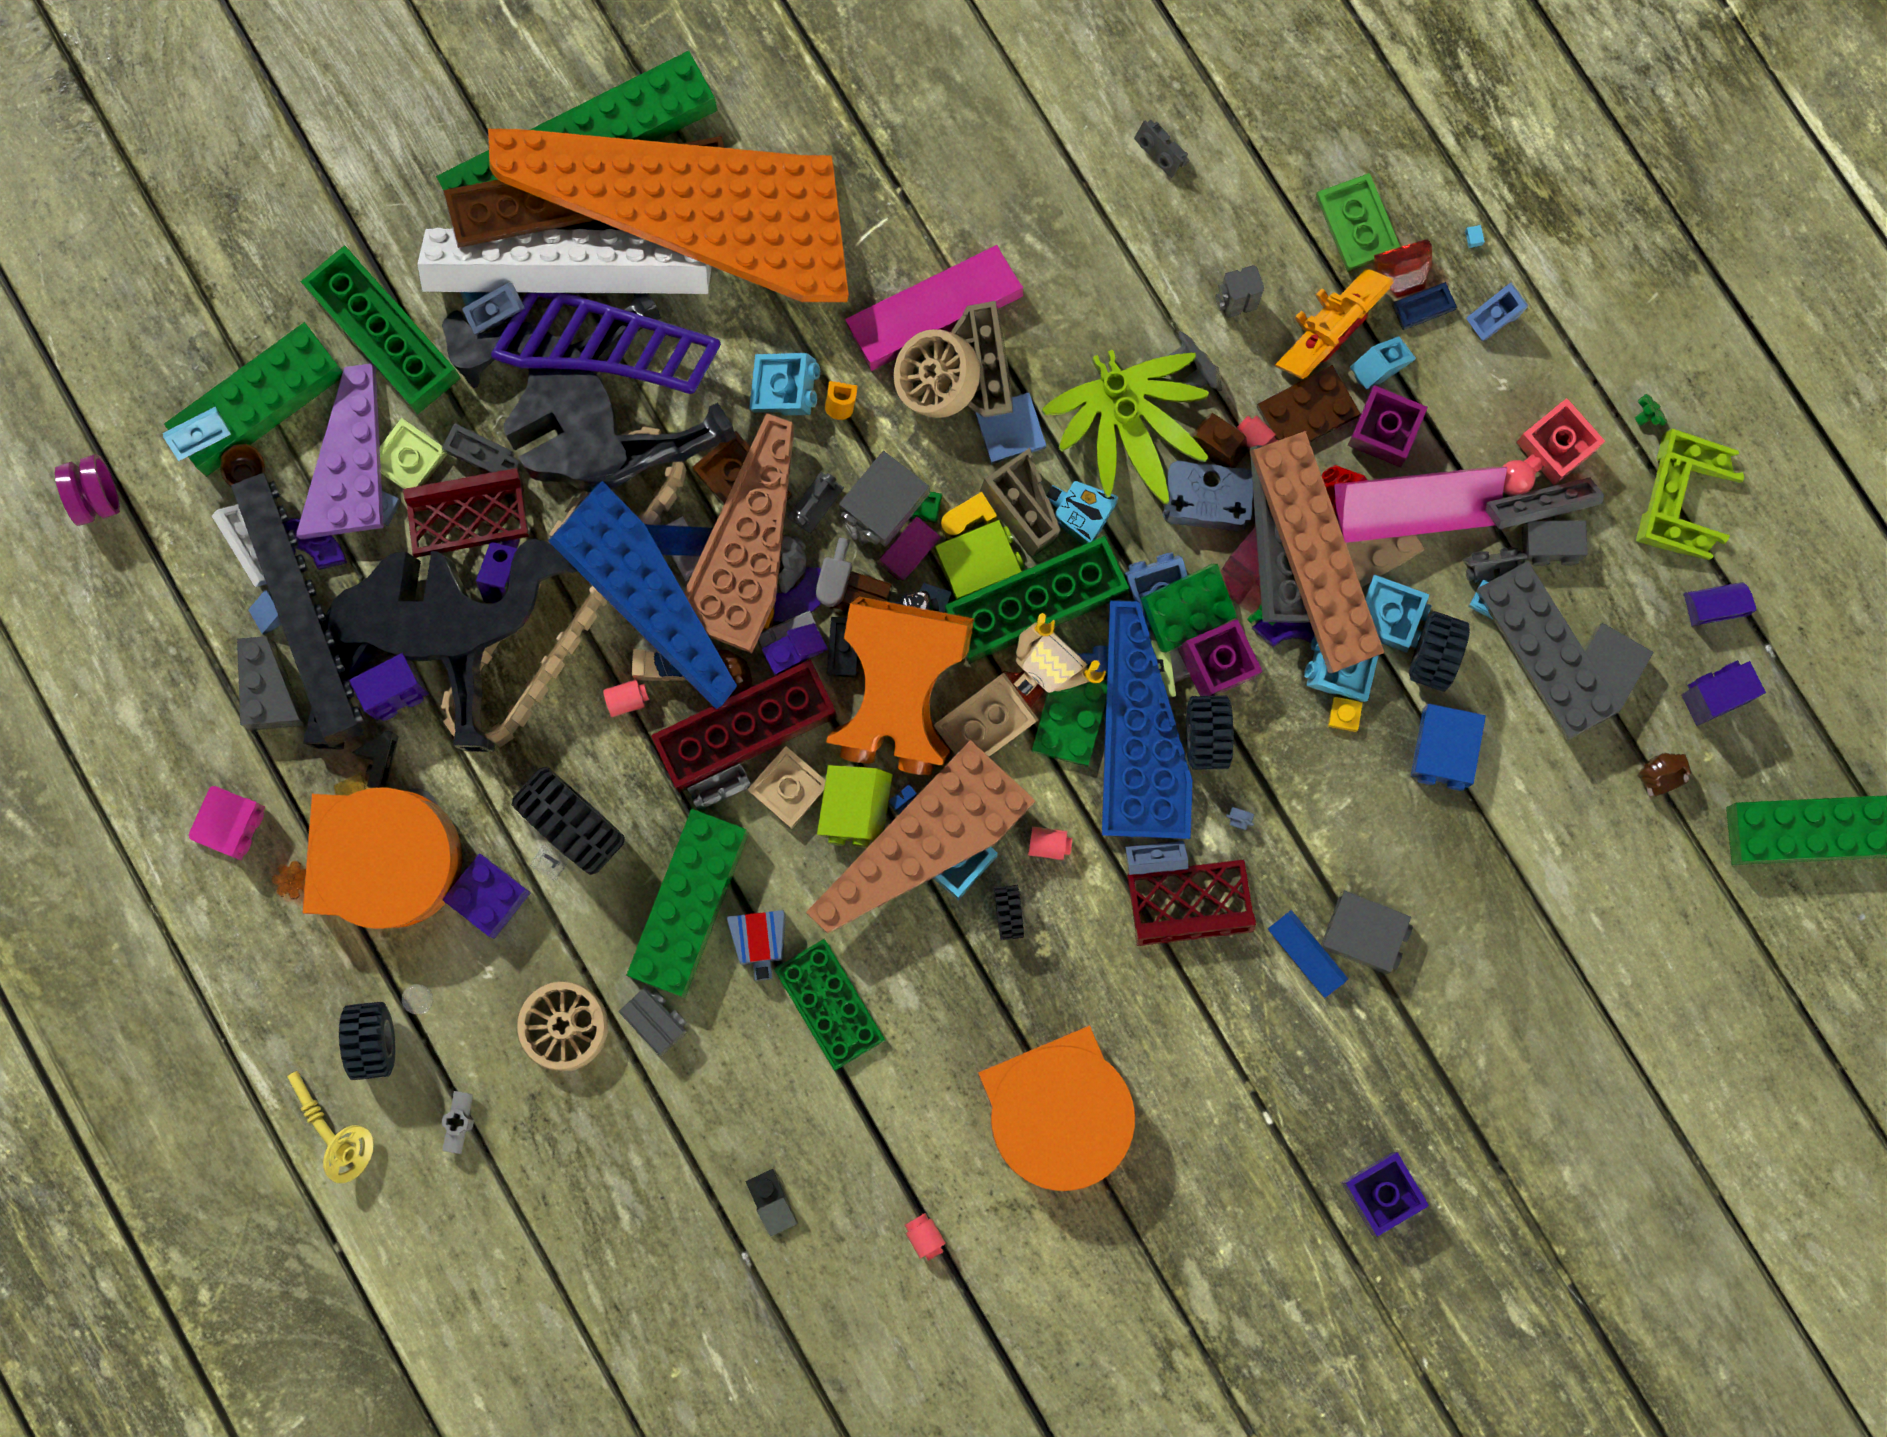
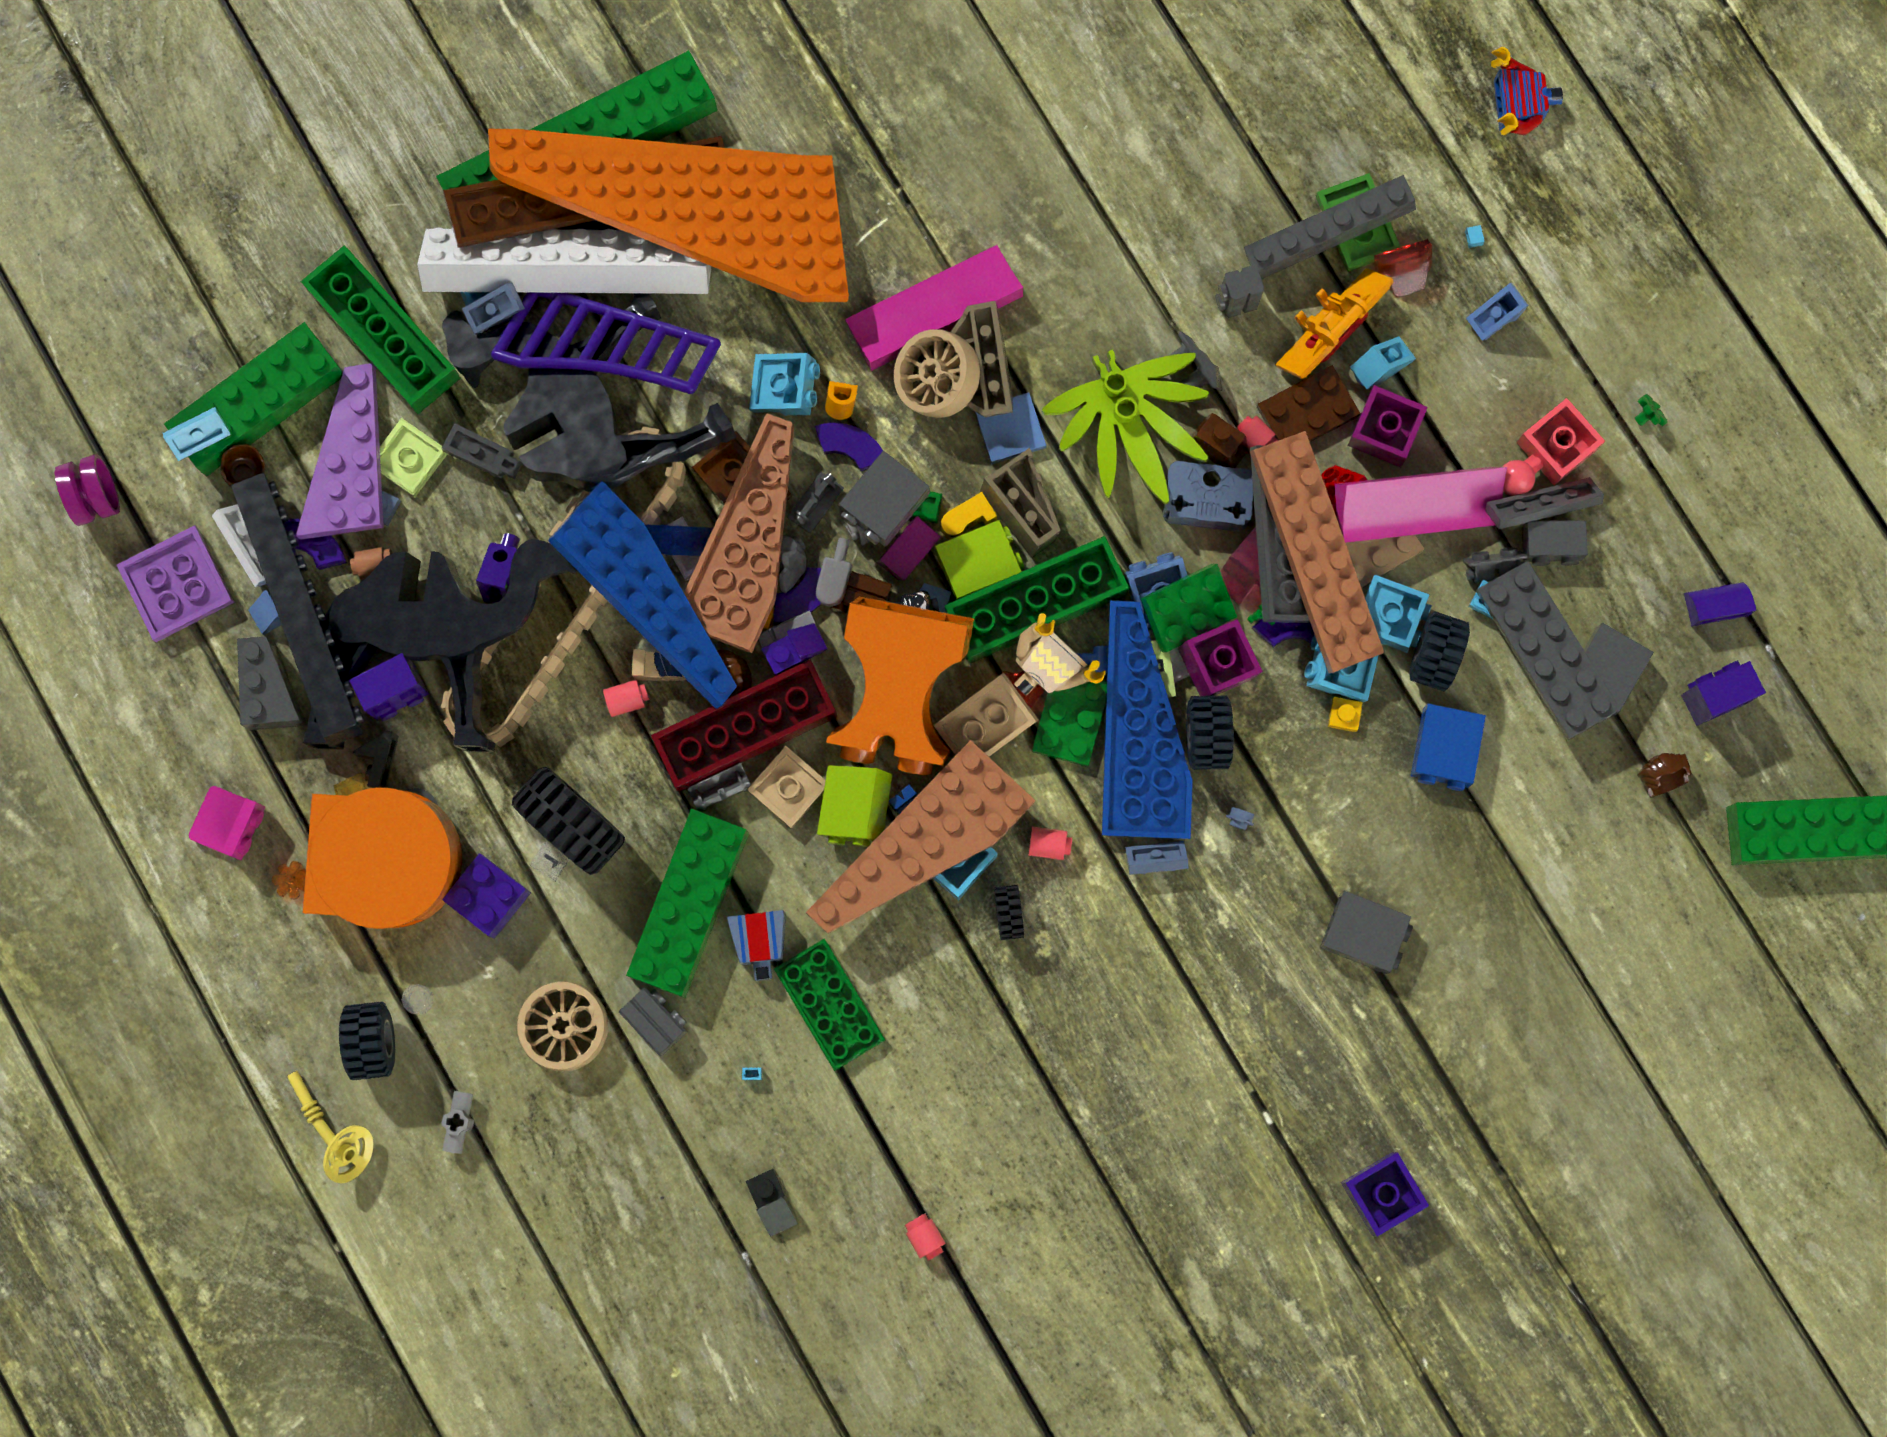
(175, 583): none -> medium lavender plate
(367, 560): none -> nougat brick
(466, 491): dark red fence -> none
(751, 1073): none -> medium azure piece
(841, 655): black hinge -> none
(848, 441): none -> dark purple tile
(1060, 1113): orange brick -> none
(1082, 510): medium azure torso -> none
(1153, 140): dark grey hinge -> none
(1196, 927): dark red fence -> none
(1308, 954): blue tile -> none
(1331, 227): none -> dark grey brick
(1424, 306): dark blue tile -> none
(1521, 95): none -> torso
(1661, 523): lime wedge -> none

